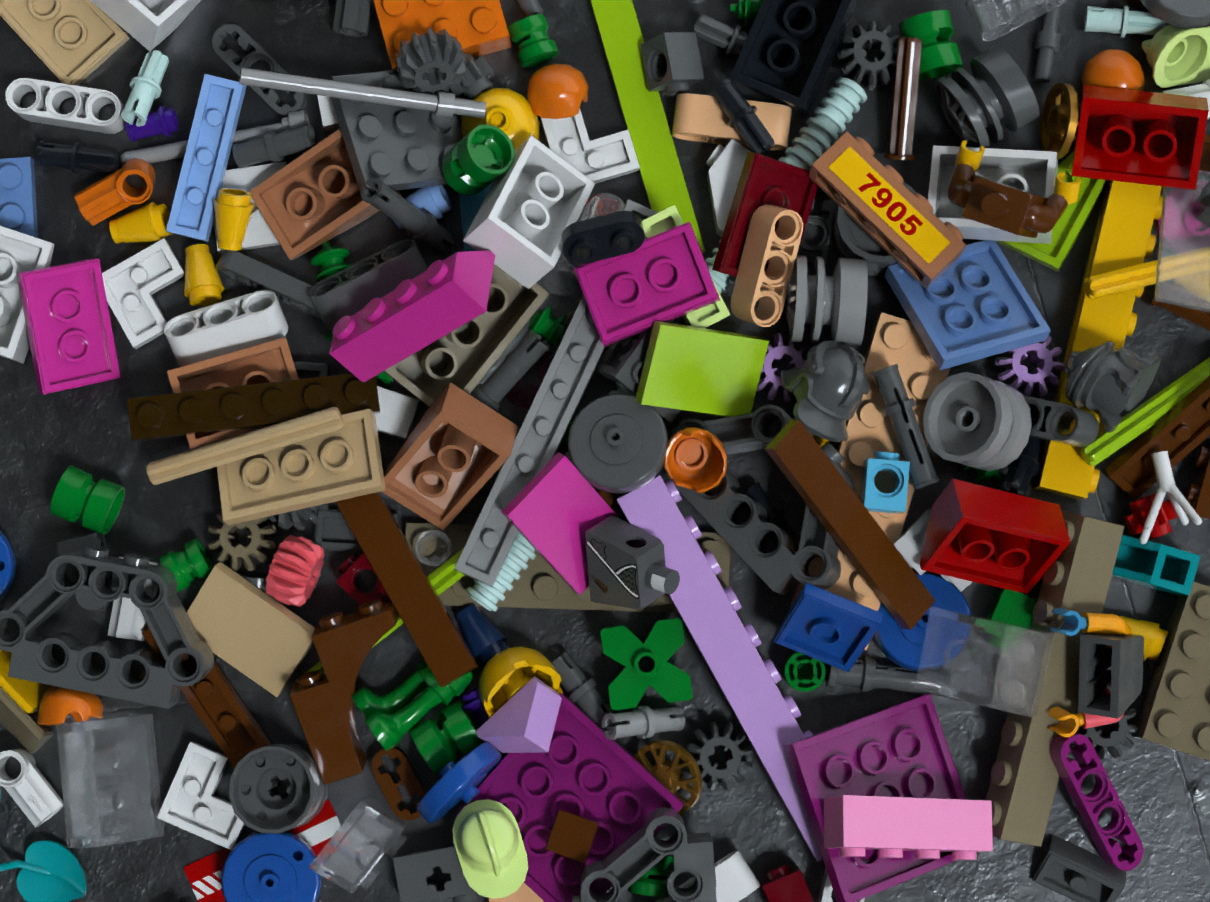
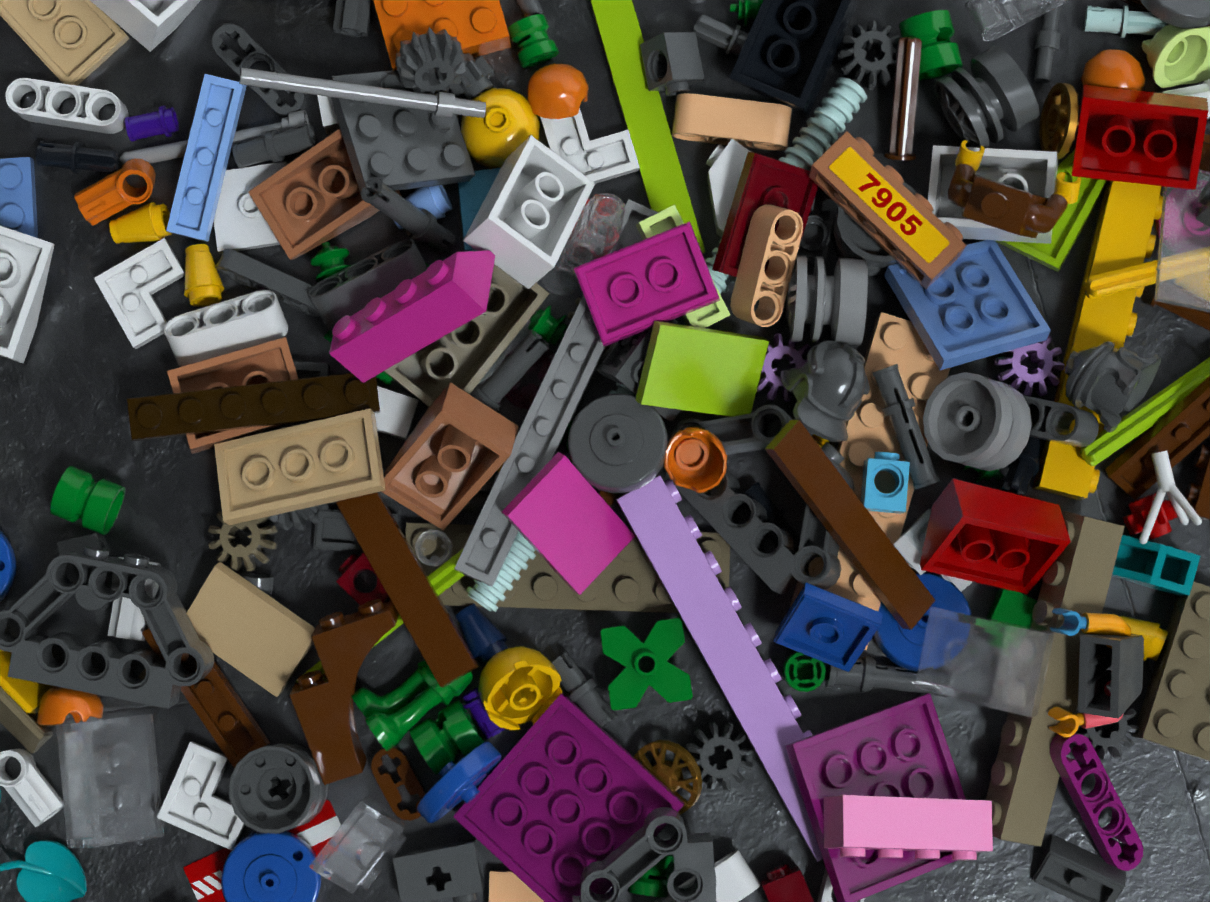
(68, 325): dark pink tile -> none
(145, 88): light aqua axle -> none
(188, 563): green wheel -> none
(232, 217): yellow cone -> none
(244, 445): tan axle -> none
(295, 570): coral gear -> none
(478, 160): green wheel -> none
(490, 848): yellowish green piece -> none
(525, 721): lavender slope -> none
(572, 836): reddish brown tile -> none
(602, 237): black plate -> none
(626, 565): dark grey torso -> none
(643, 722): light grey pin -> none
(742, 116): black axle -> none

